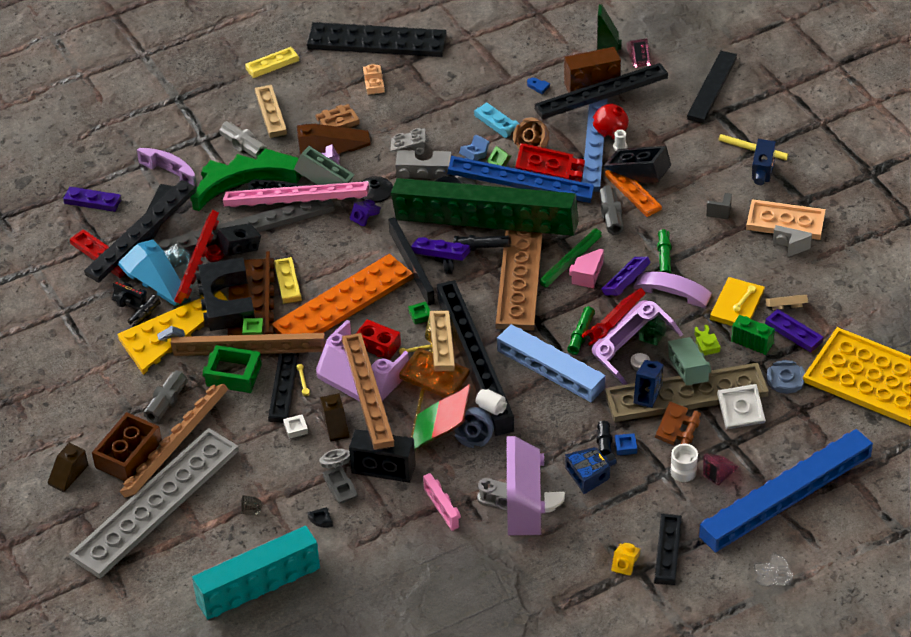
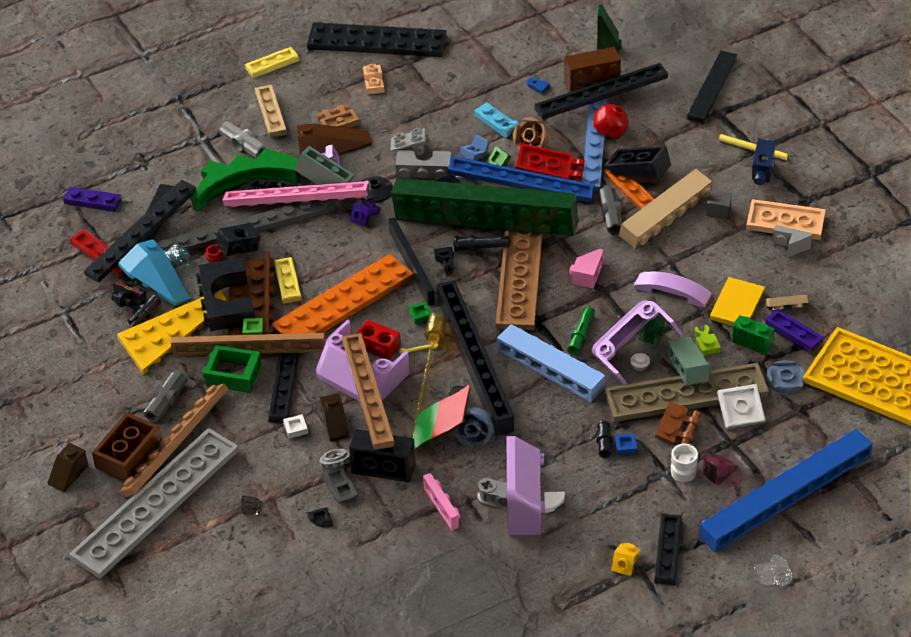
(167, 161): lavender slope -> none
(170, 332): sand blue tile -> none
(200, 251): red plate -> none
(256, 572): teal brick -> none
(305, 391): light yellow hinge -> none
(421, 373): clear orange plate -> none
(440, 248): dark purple plate -> none
(441, 341): tan plate -> none
(491, 401): white brick -> none
(570, 258): green axle -> none
(589, 468): torso -> none
(601, 329): red tile -> none
(620, 140): white pin -> none
(626, 276): dark purple plate -> none
(639, 52): clear pink slope -> none
(649, 375): dark blue torso -> none
(664, 247): green pin -> none
(665, 208): none -> tan brick
(751, 289): light yellow hinge -> none

